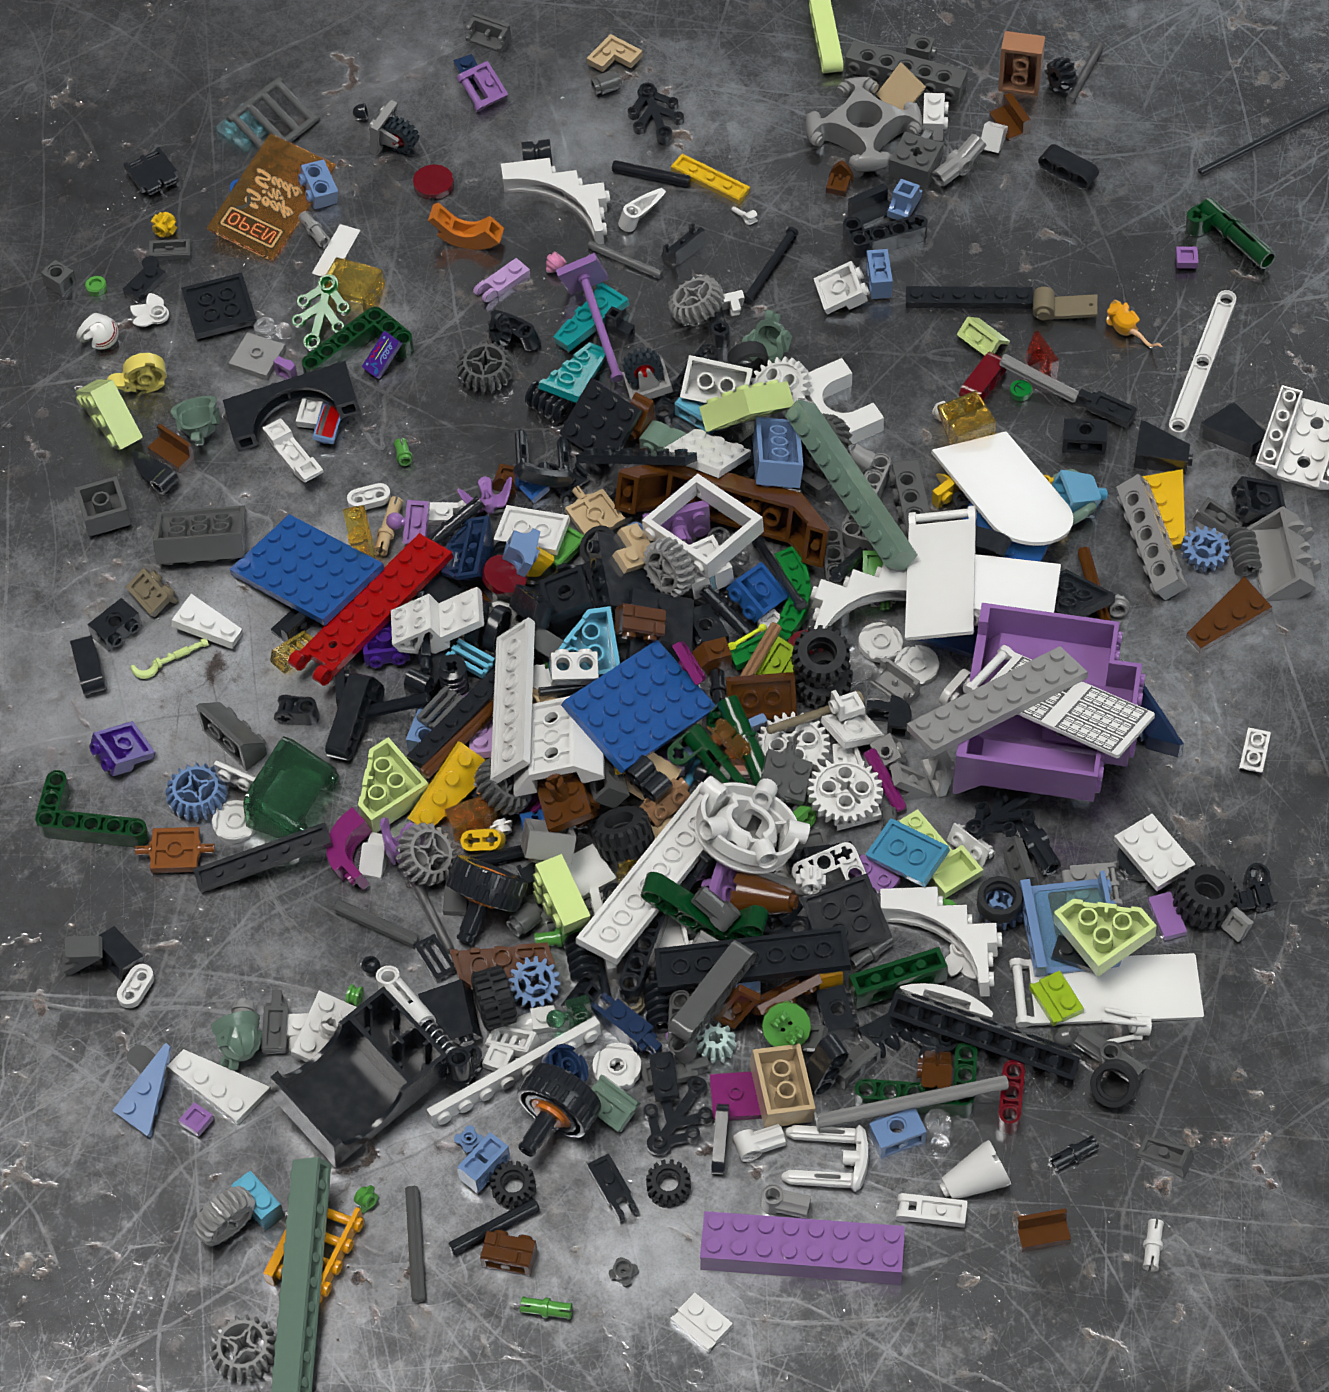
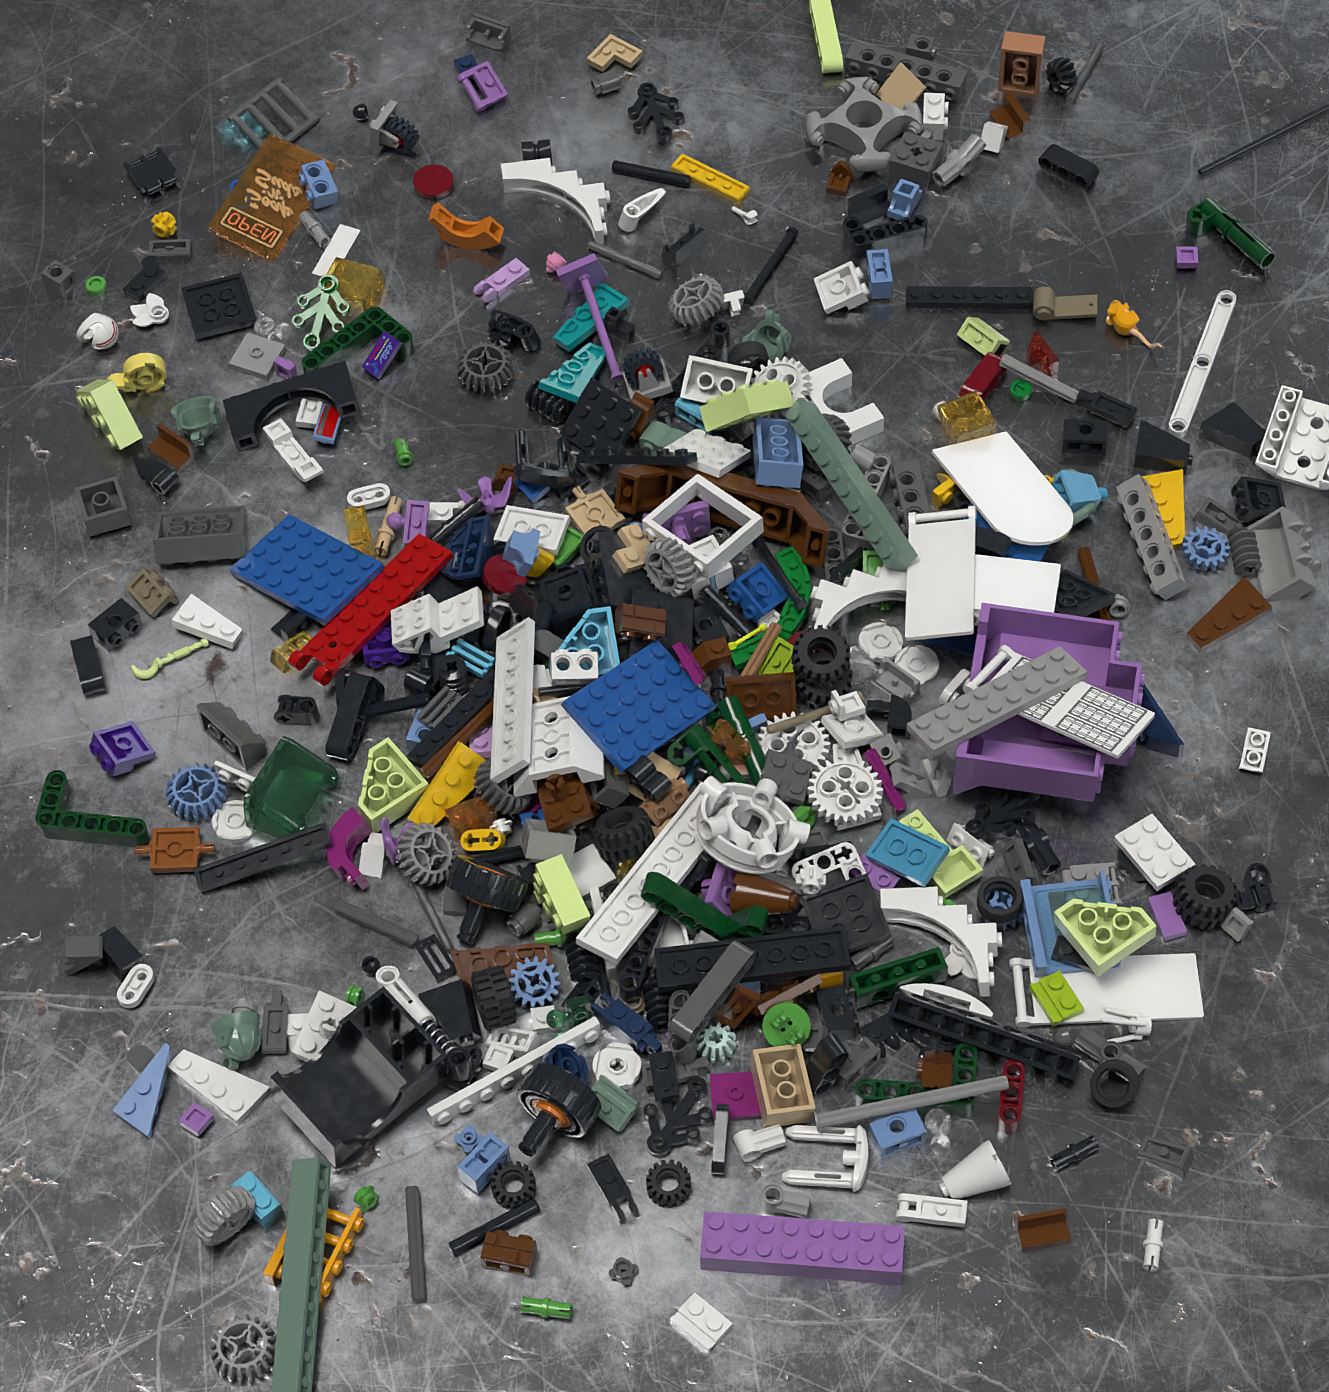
(721, 912): dark grey piece -> none

